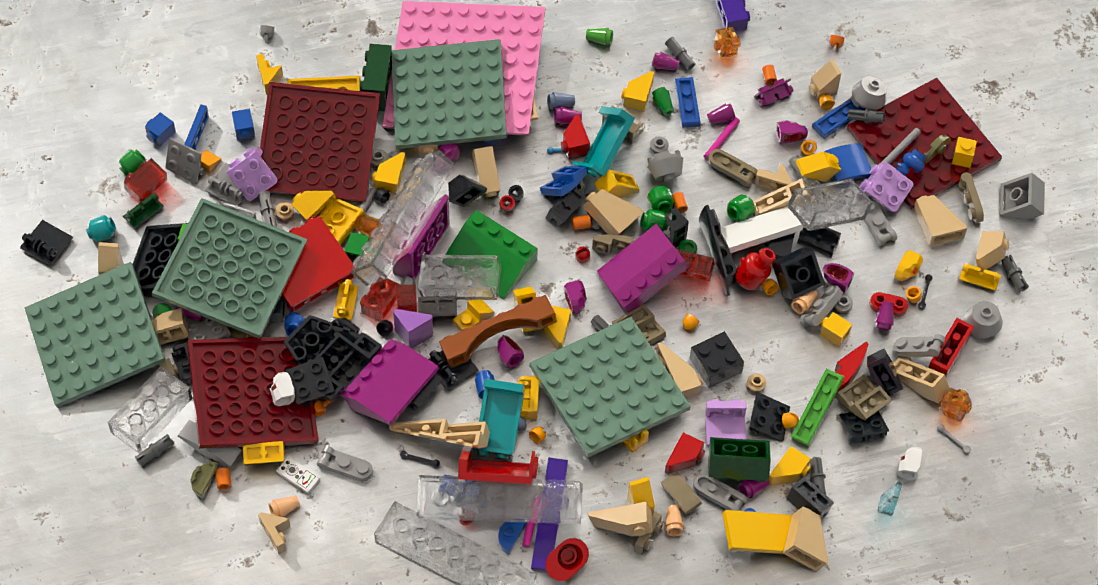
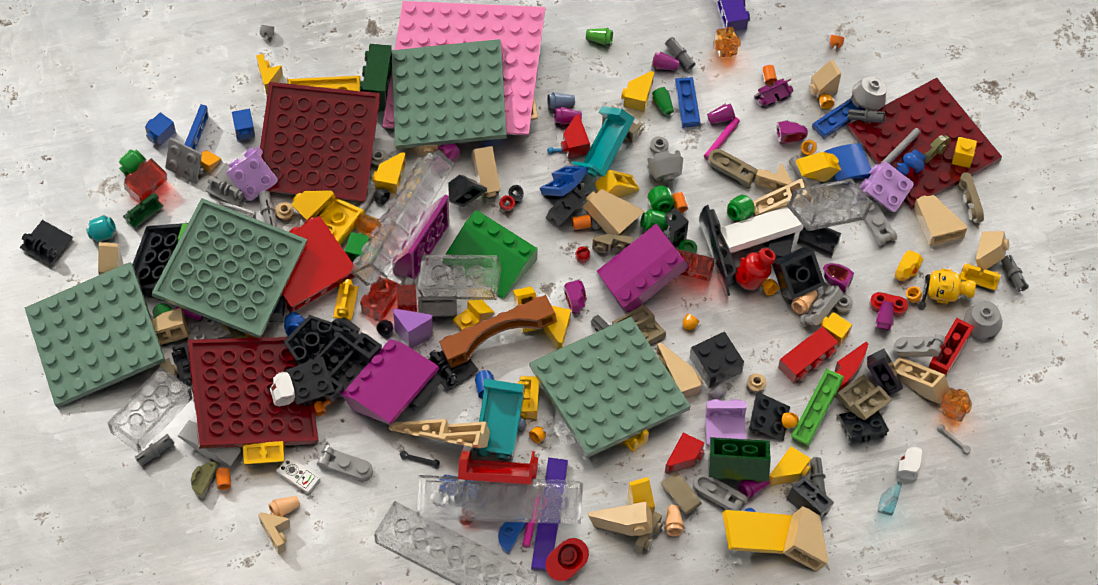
(509, 352): magenta rock -> none
(716, 391): none -> light grey hinge
(808, 355): none -> red brick
(947, 286): none -> yellow piece
(1022, 197): light grey slope -> none

